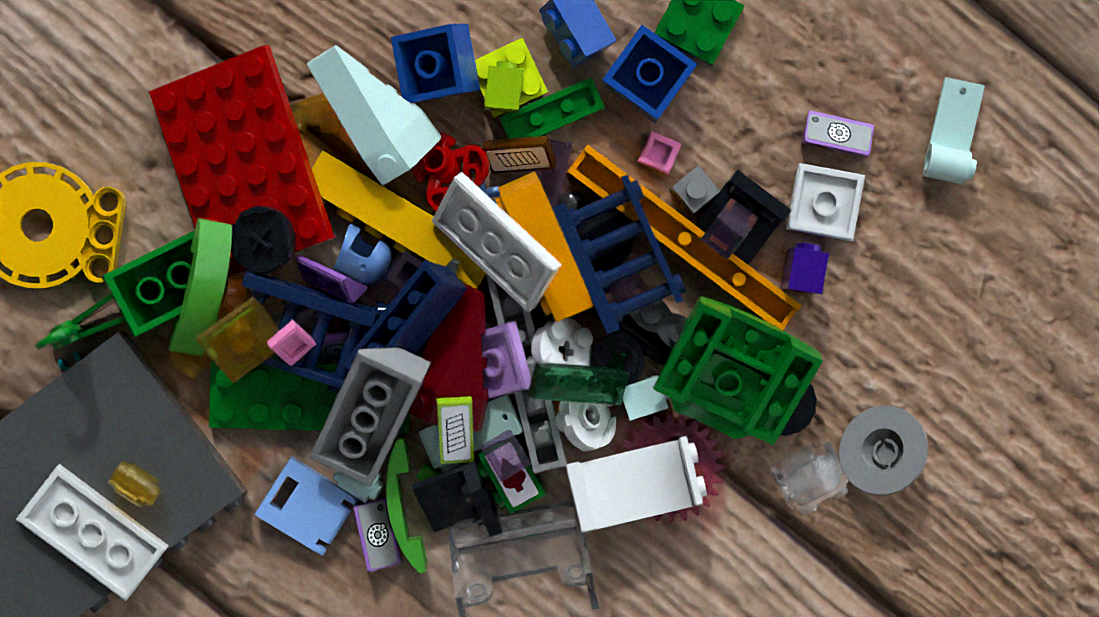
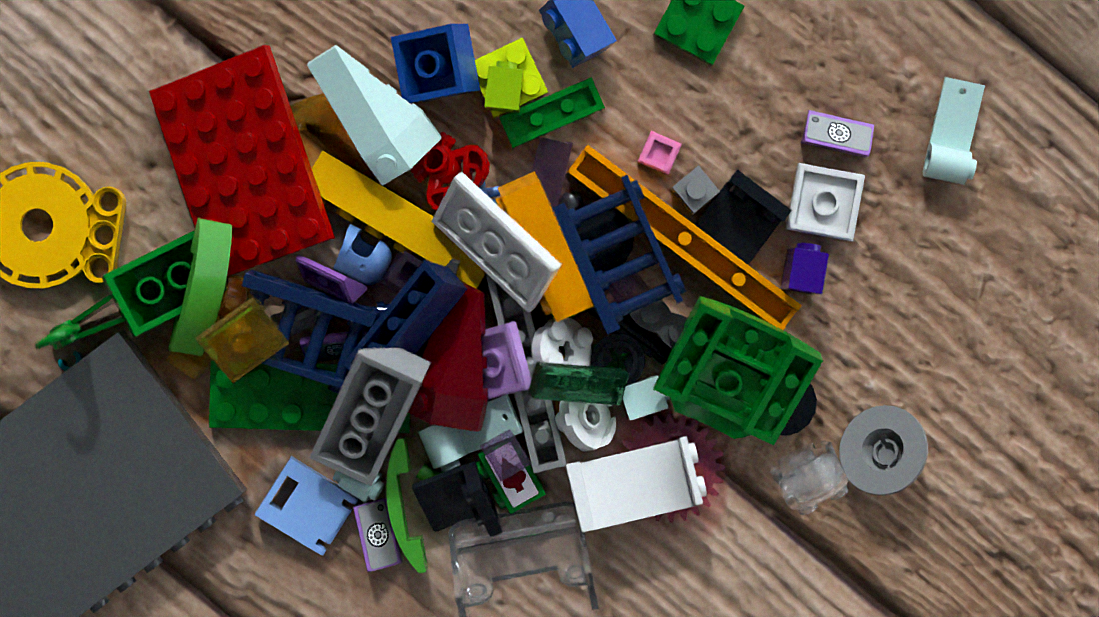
(92, 532): white tile -> none
(135, 484): clear yellow brick -> none
(262, 239): black tile -> none
(291, 343): bright pink tile -> none
(455, 430): tile -> none
(520, 154): tile -> none
(648, 73): blue brick -> none
(729, 228): brick -> none

